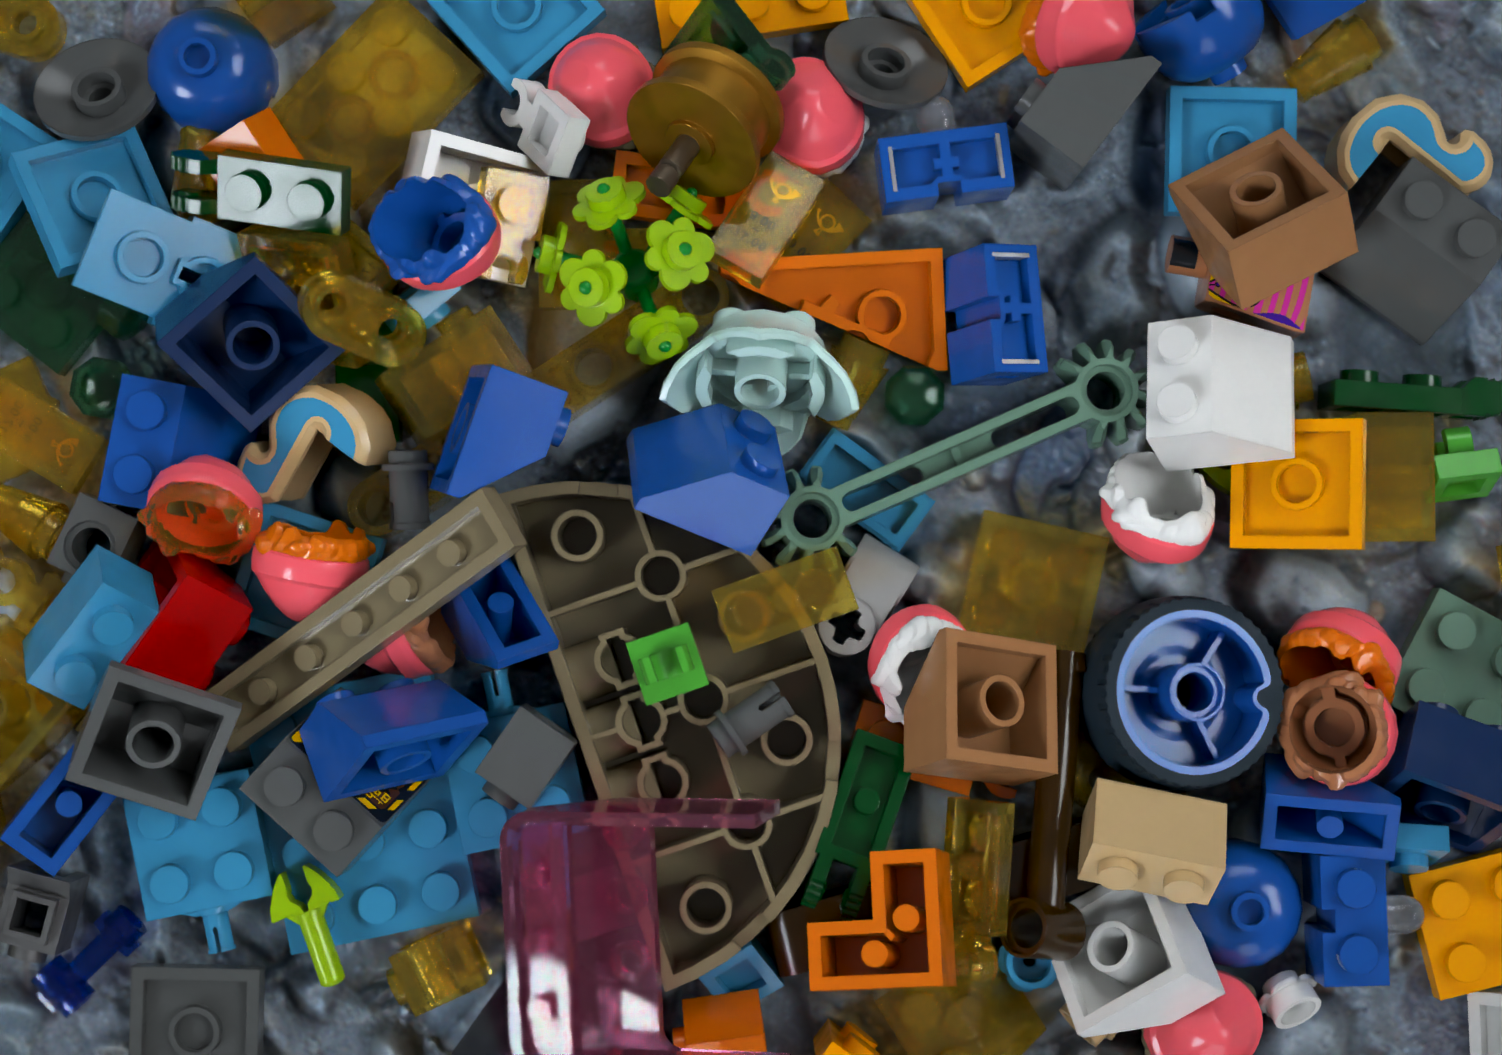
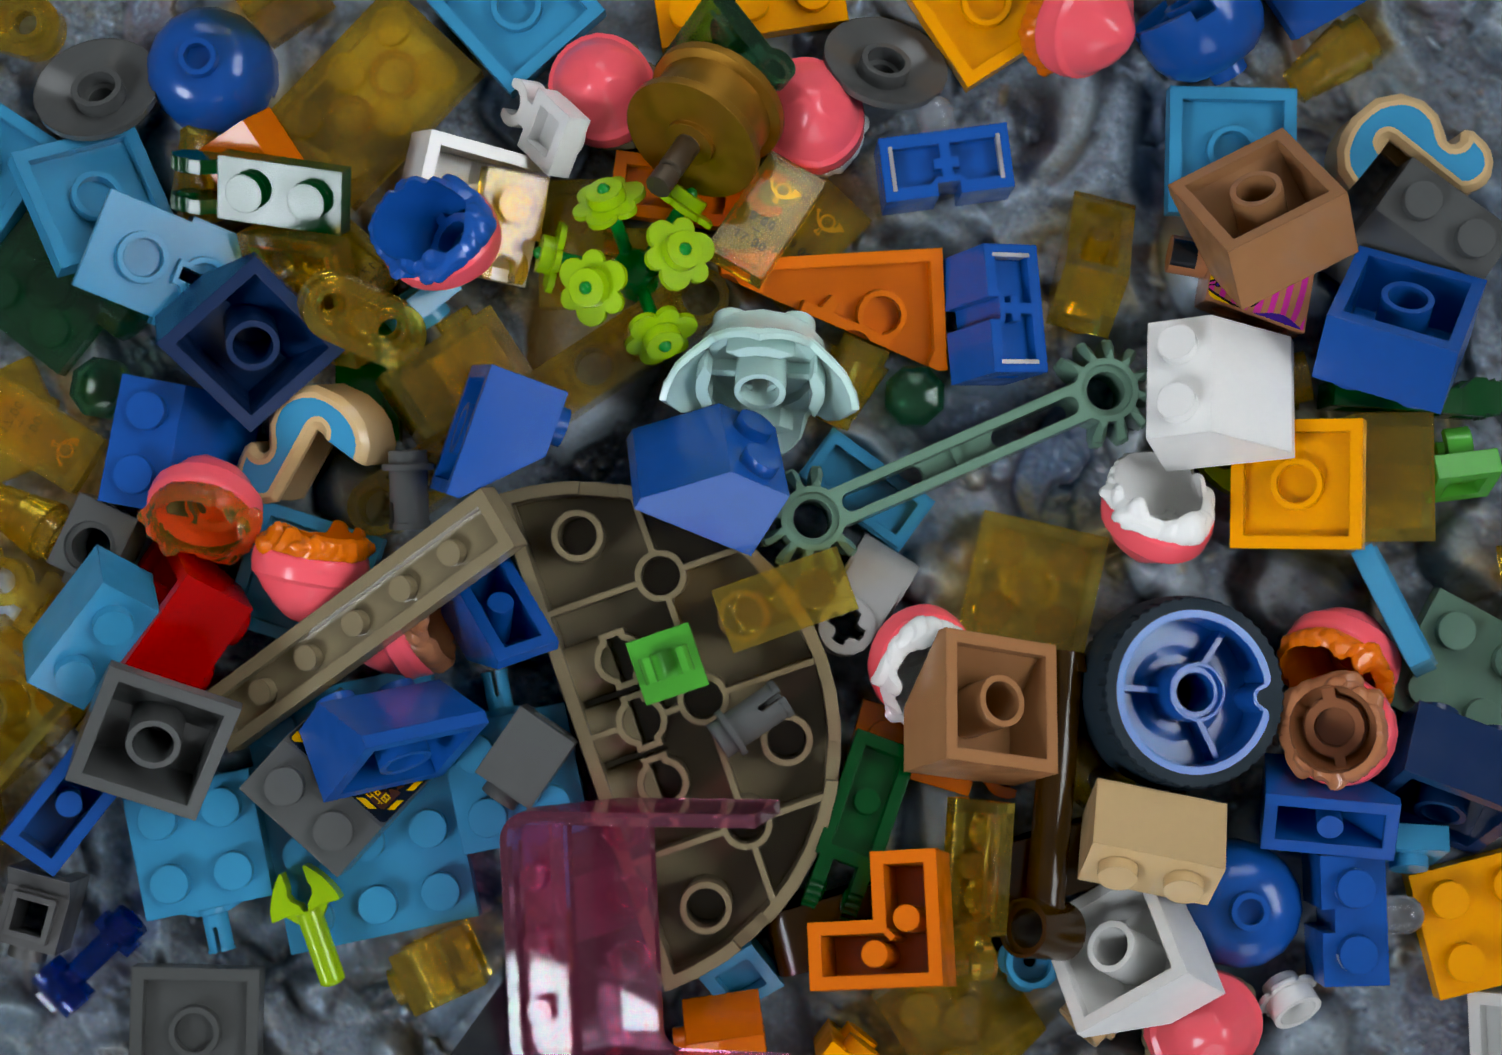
(1073, 114): dark grey slope -> none
(1092, 265): none -> clear yellow slope
(1395, 610): none -> dark azure tile
(1398, 329): none -> blue brick

